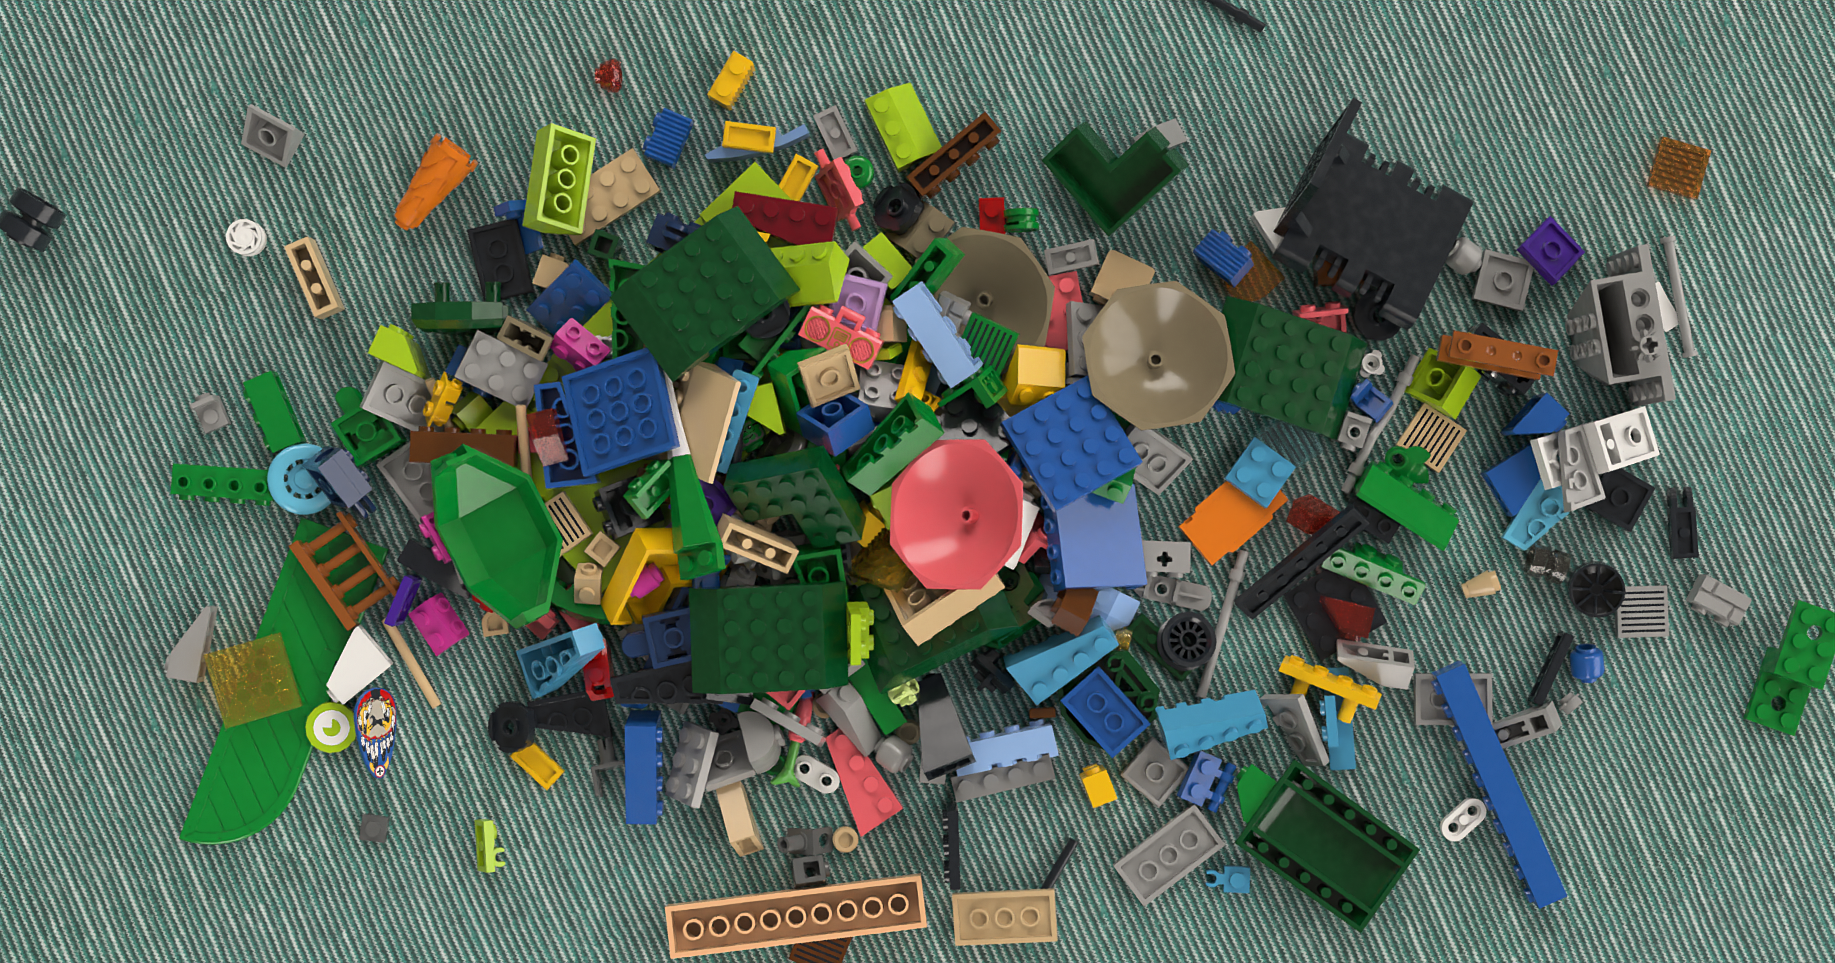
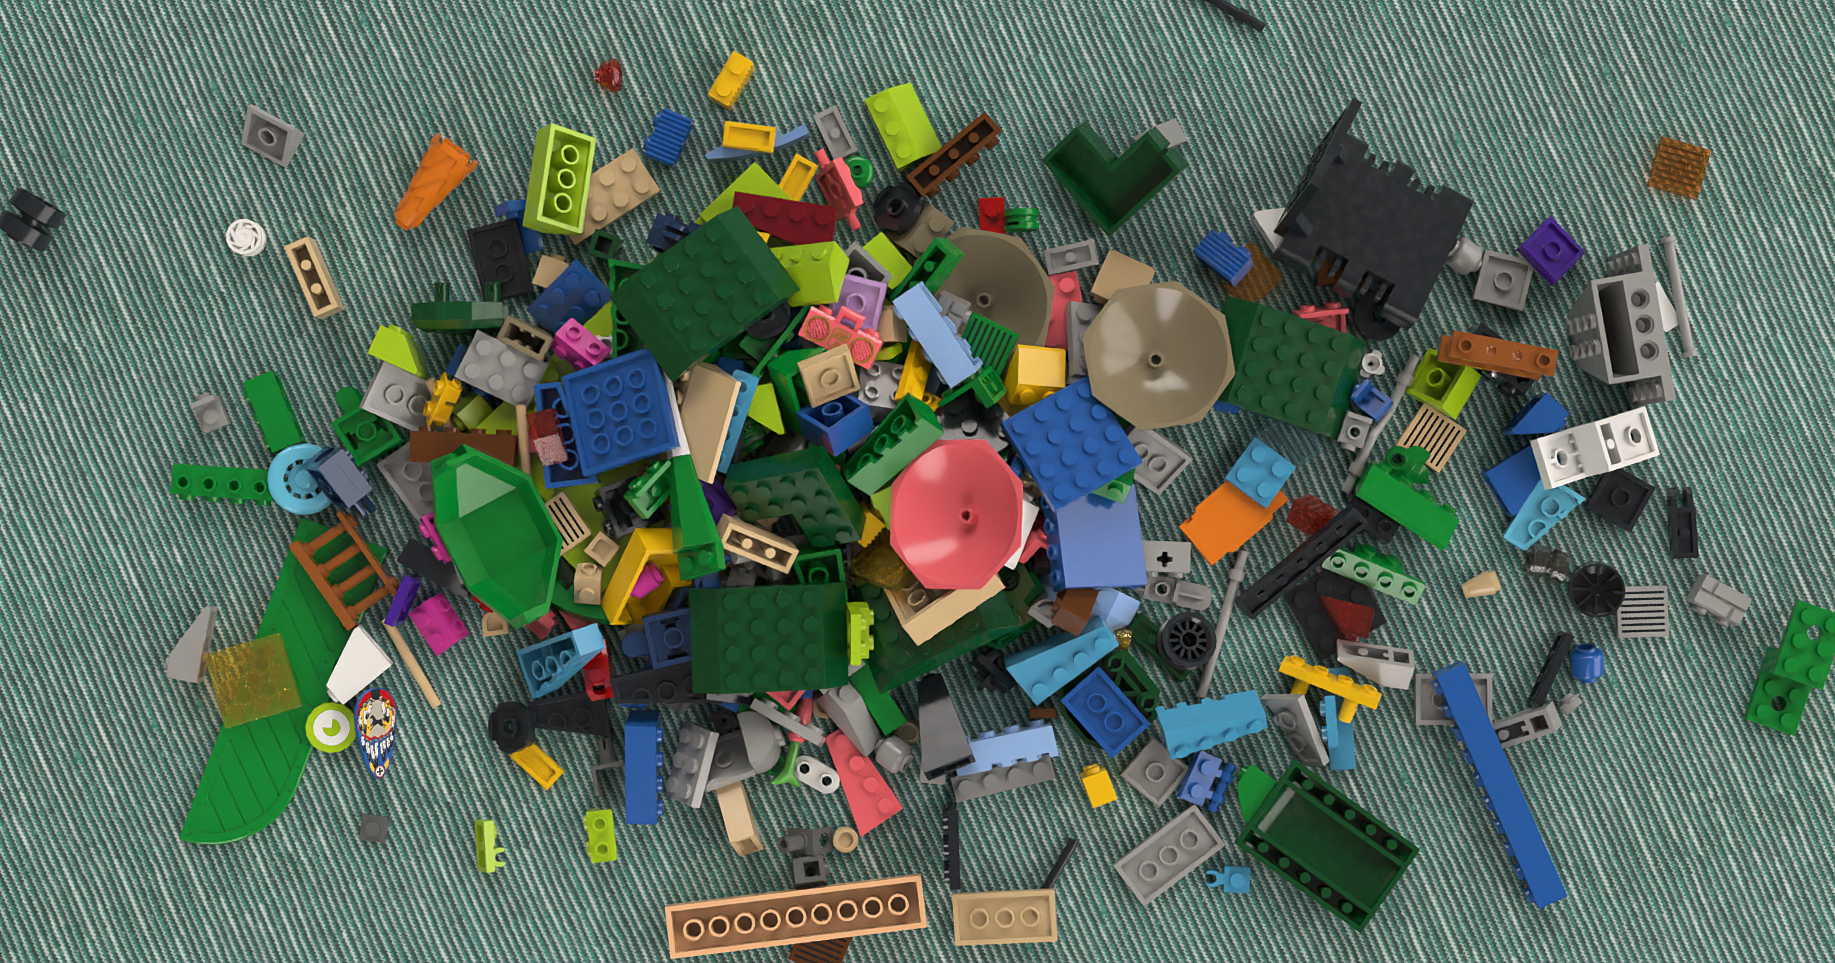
(601, 835): none -> lime bracket
(904, 693): yellowish green gear -> none
(1464, 822): white plate -> none
(1578, 470): light grey wing -> none
(1647, 353): light grey gear -> none

